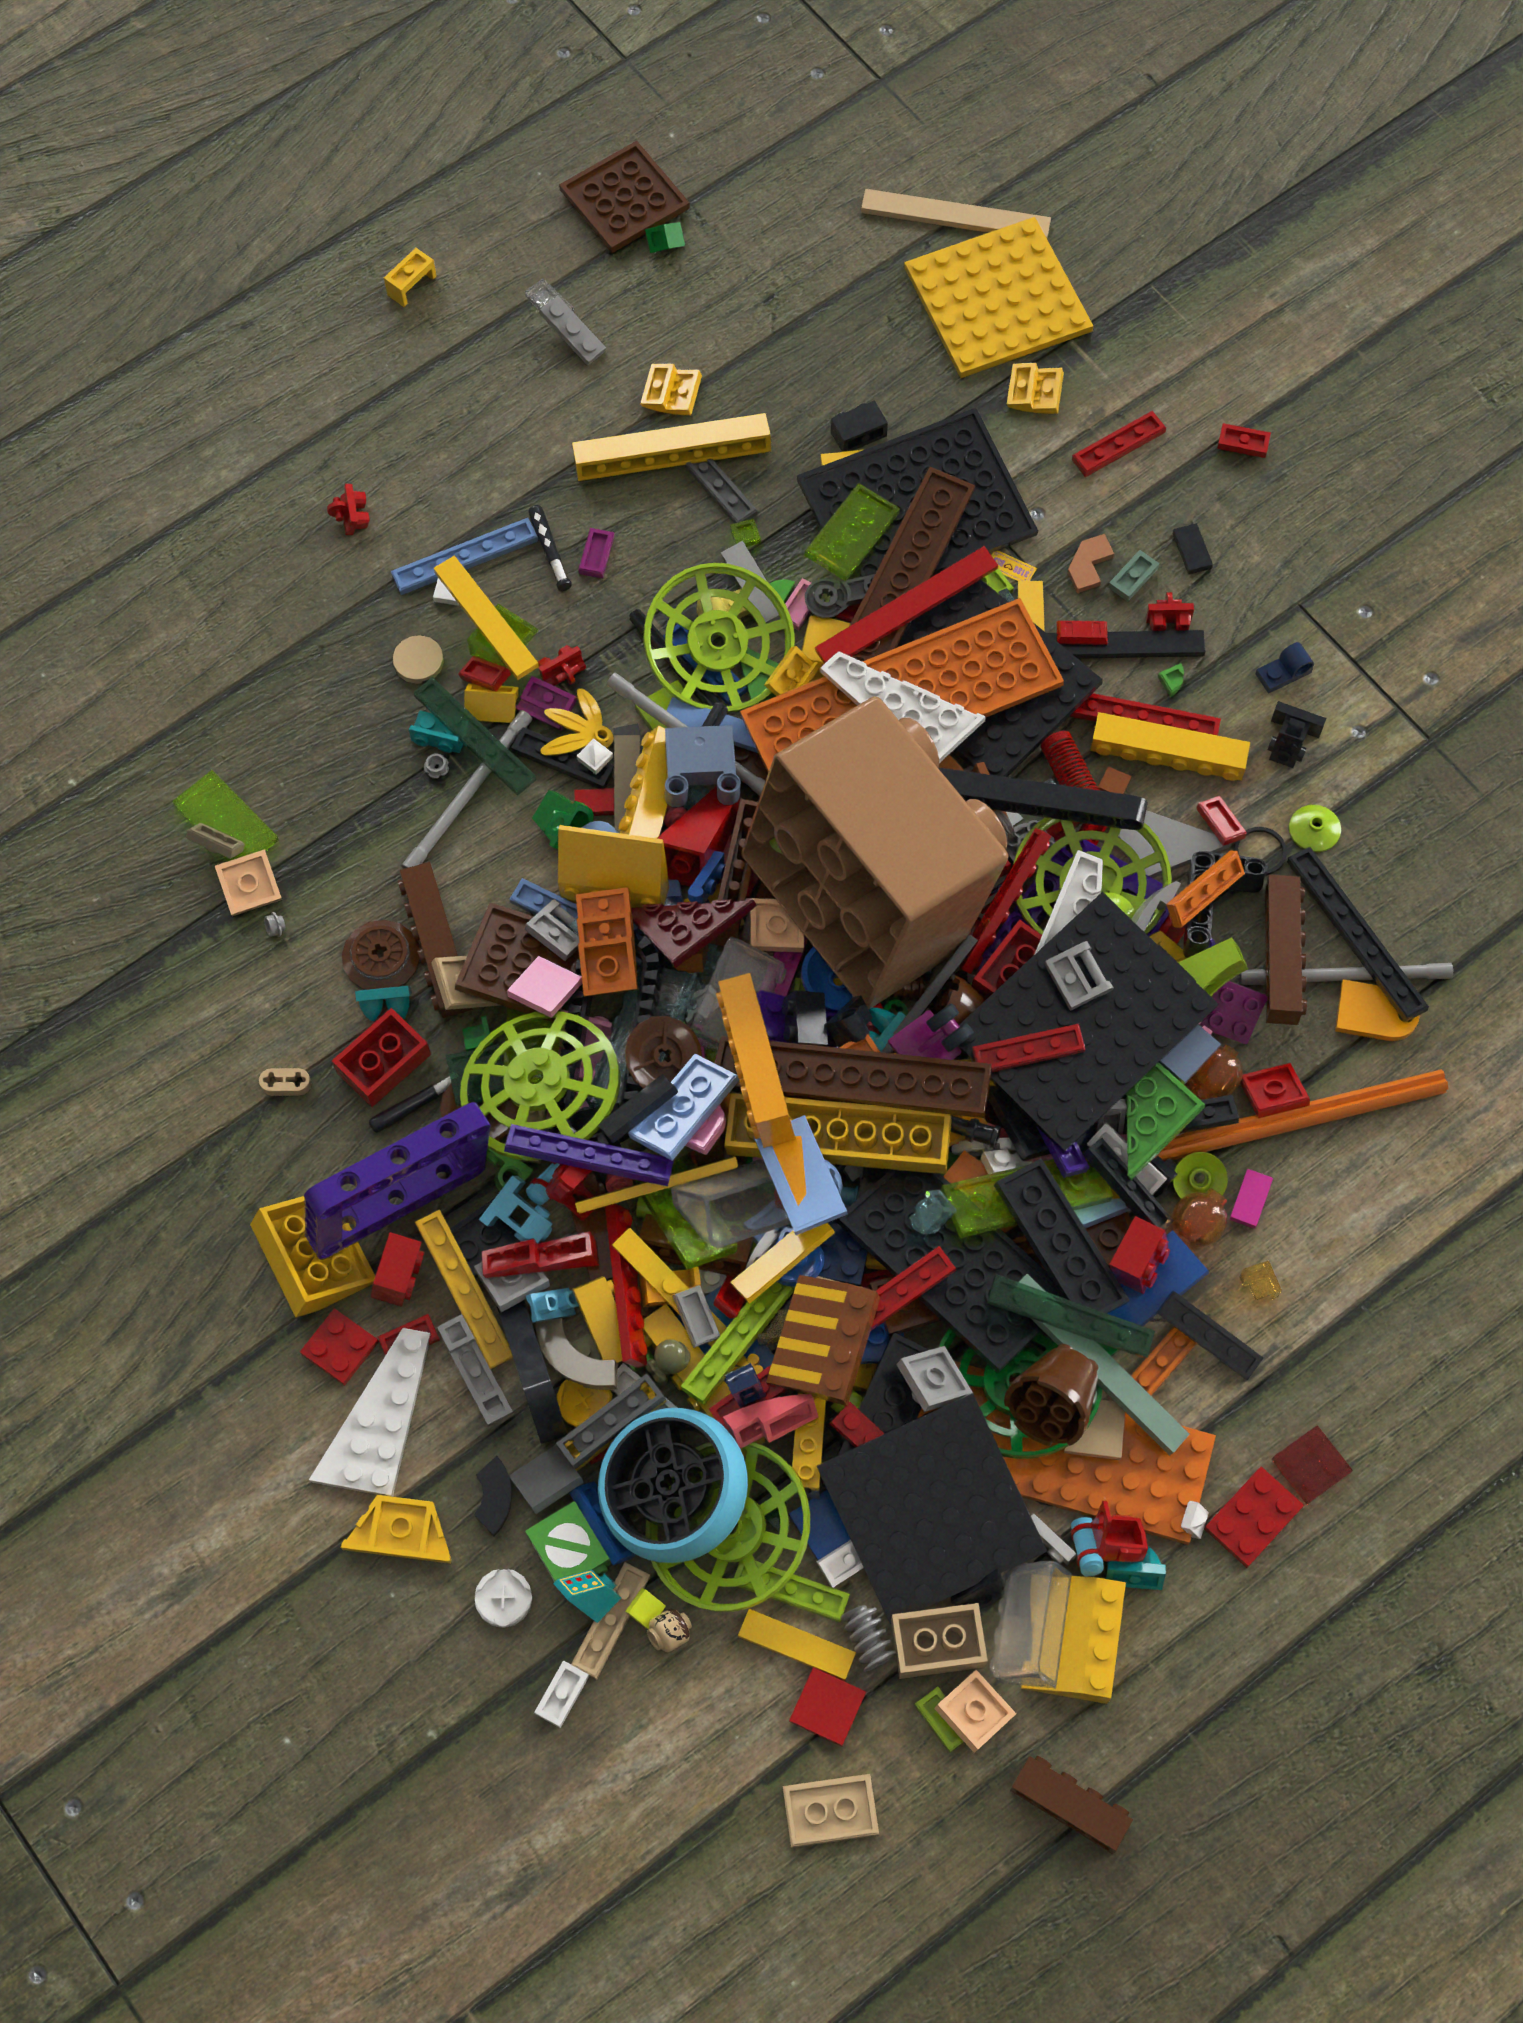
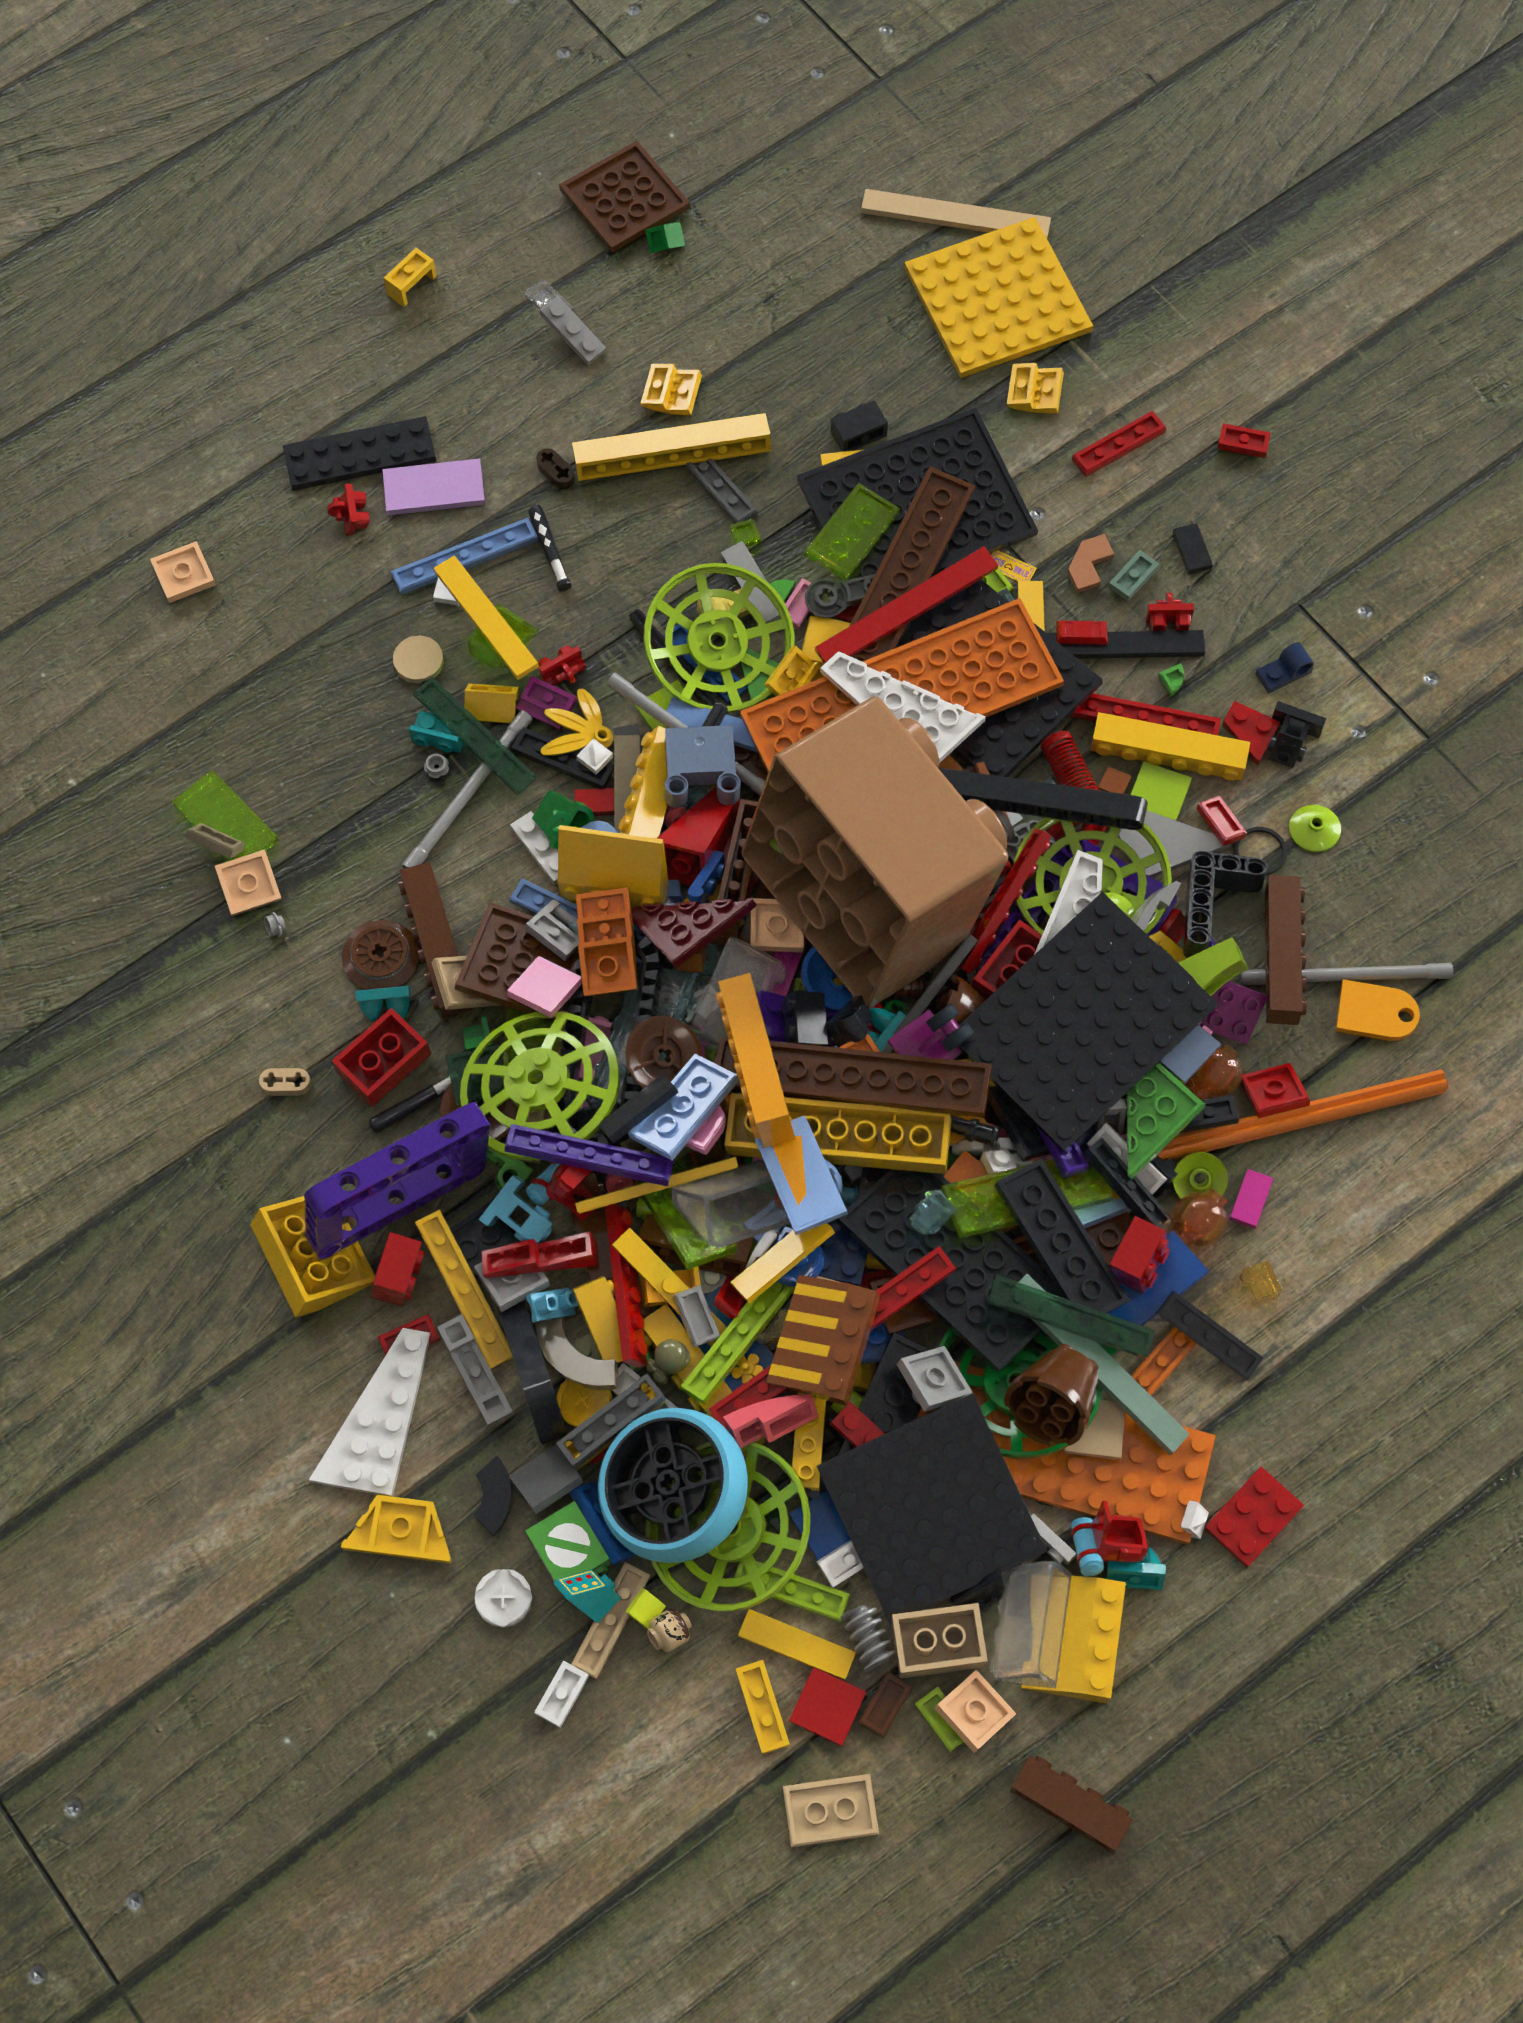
(182, 572): none -> light nougat plate
(339, 1346): red plate -> none
(359, 453): none -> black plate
(433, 486): none -> lavender tile
(484, 673): red tile -> none
(537, 845): none -> white plate
(559, 465): none -> dark brown beam
(596, 553): magenta tile -> none
(745, 1385): dark blue plate -> none
(762, 1707): none -> yellow plate
(885, 1705): none -> reddish brown tile
(1030, 1048): red tile -> none
(1072, 981): light grey plate -> none
(1162, 789): none -> lime tile
(1205, 889): orange tile -> none
(1252, 727): none -> red wing
(1312, 1465): clear red plate -> none
(1358, 934): black tile -> none

